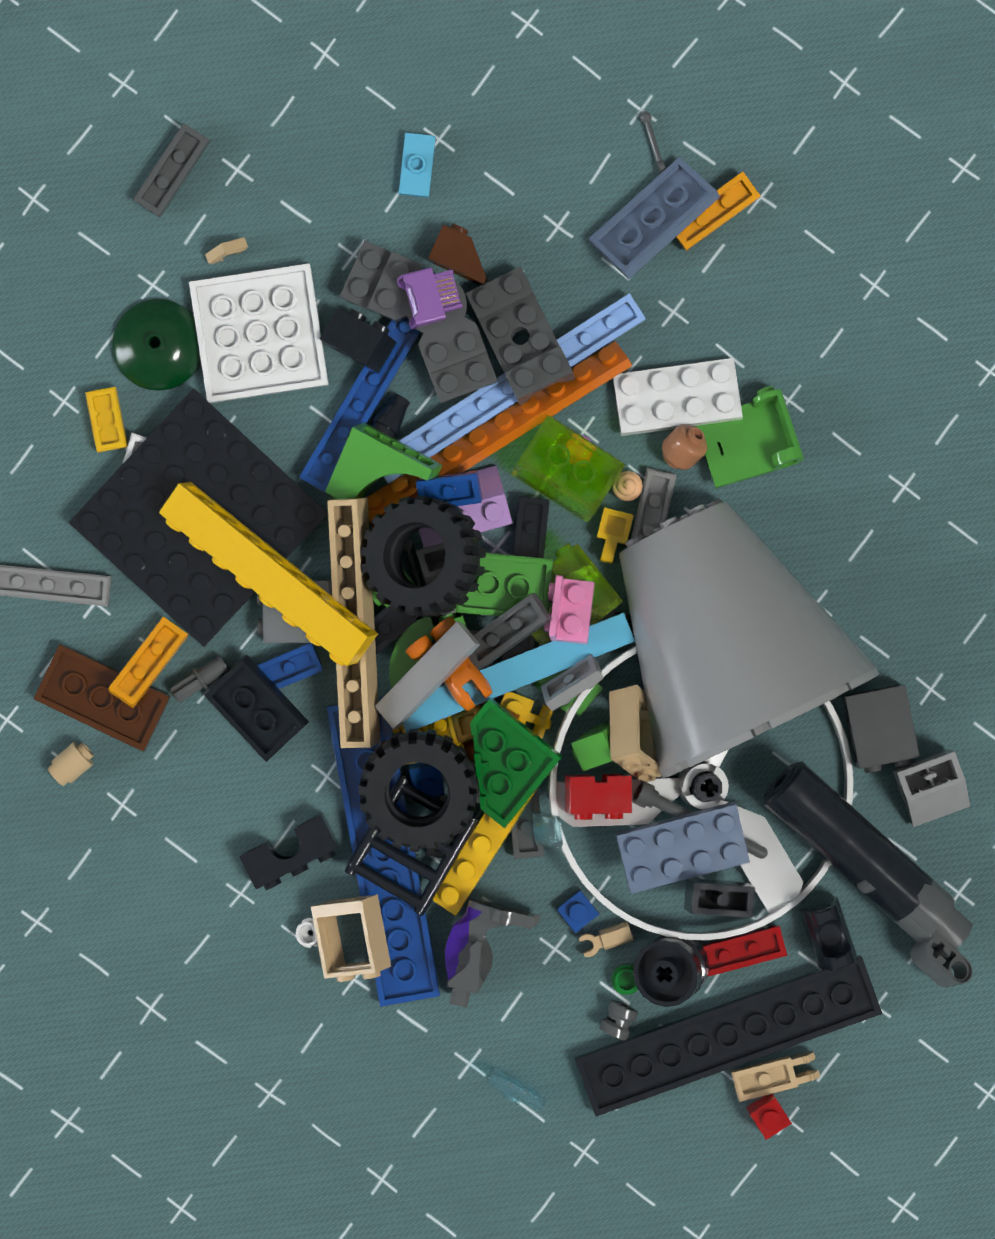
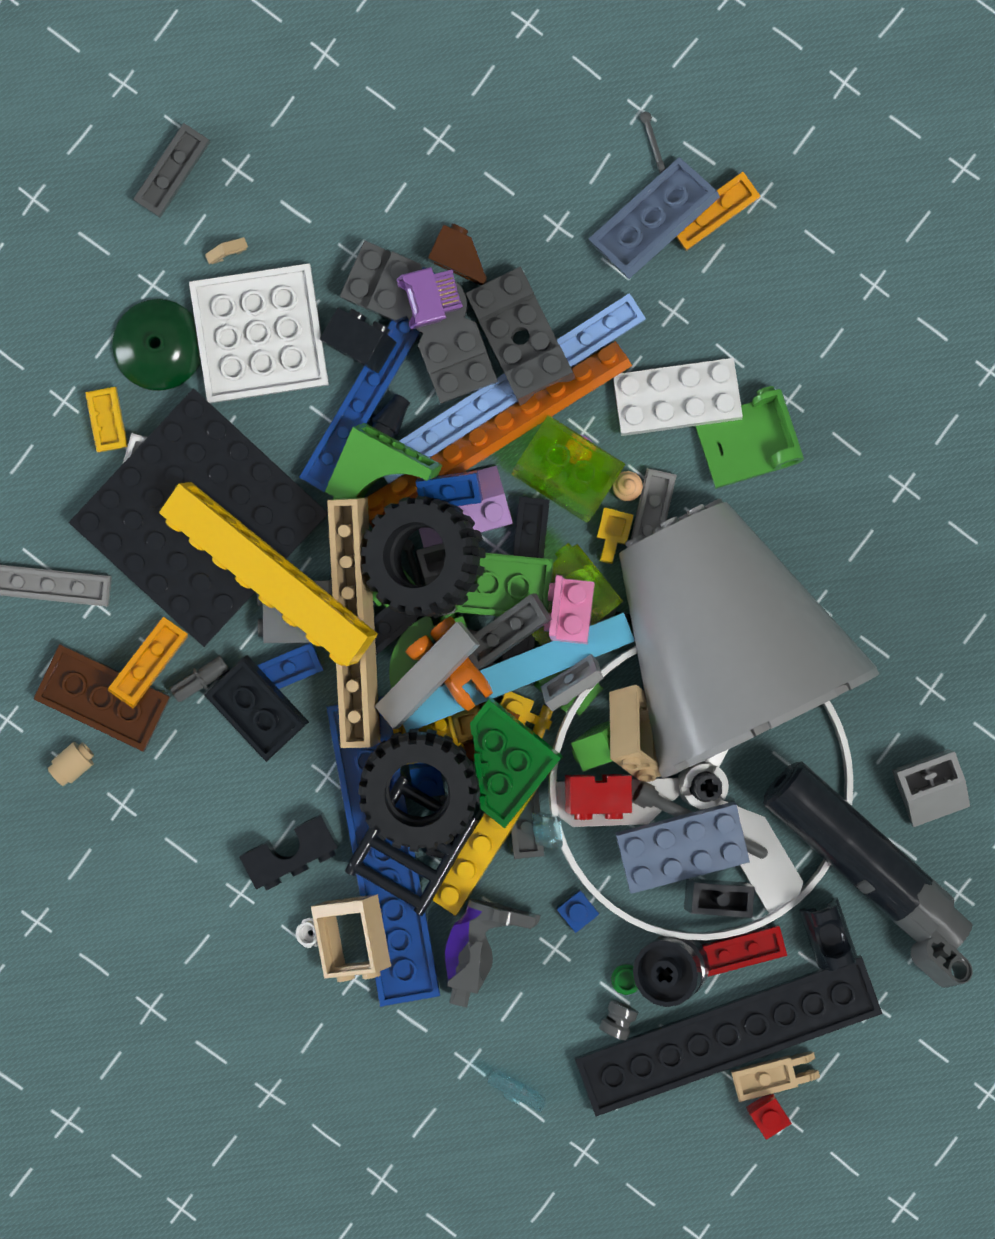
(417, 165): medium azure plate -> none
(608, 938): tan bar -> none
(684, 447): nougat head -> none
(880, 727): dark grey brick -> none

